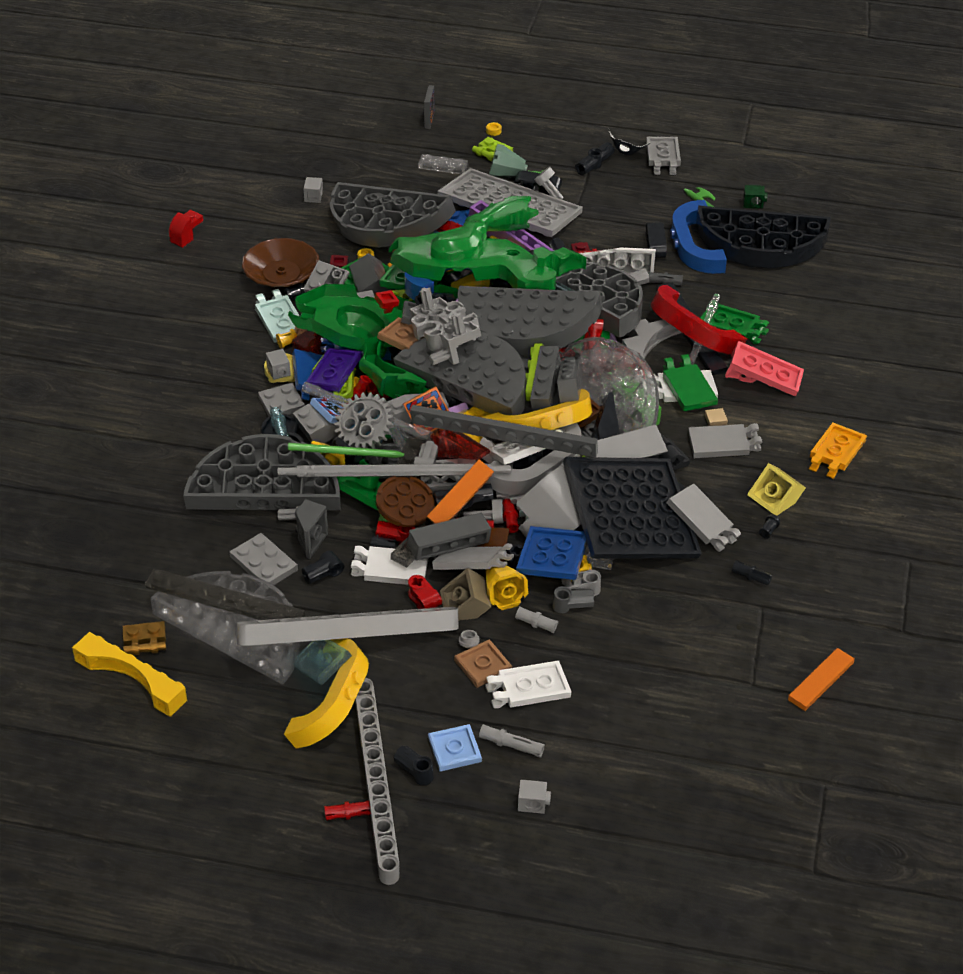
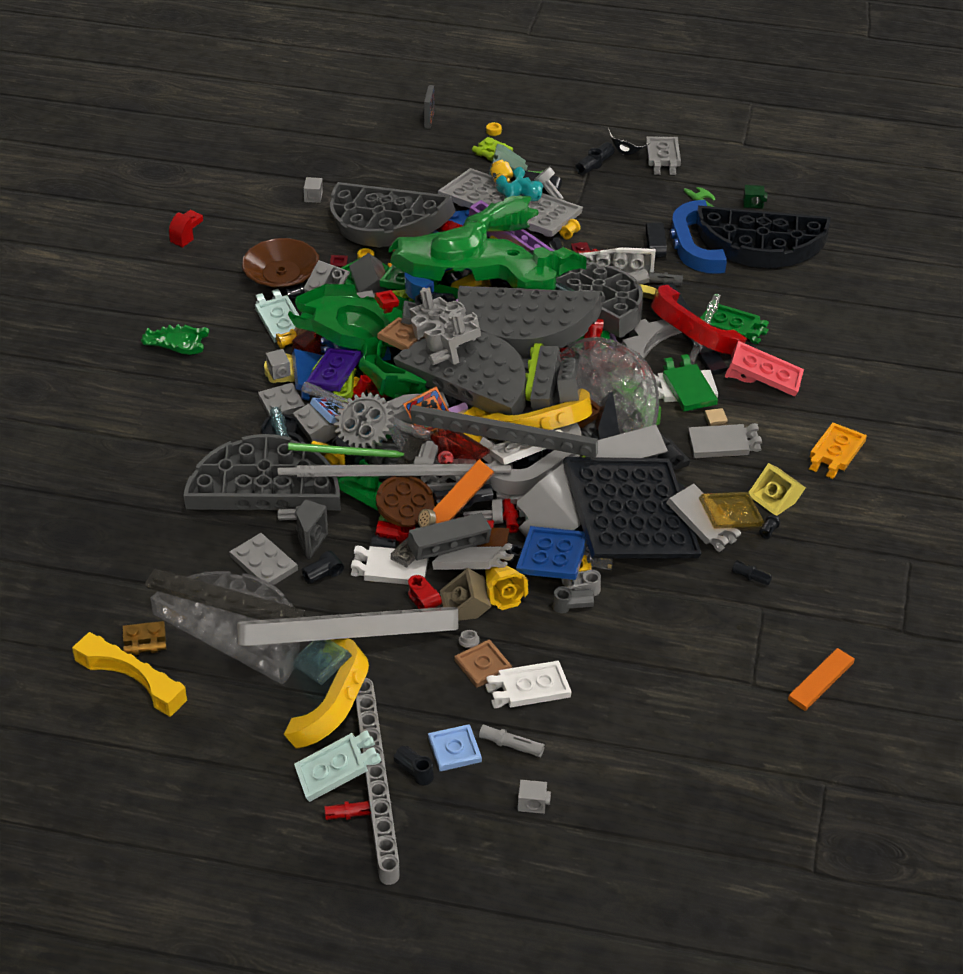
(179, 339): none -> green animal
(336, 764): none -> light aqua tile
(426, 517): none -> tile
(443, 164): clear plate -> none
(445, 457): none -> red axle
(501, 168): none -> yellow head
(519, 186): none -> teal animal
(536, 619): light grey pin -> none
(569, 229): none -> yellow bush
(648, 292): none -> light yellow tile
(731, 510): none -> clear yellow tile

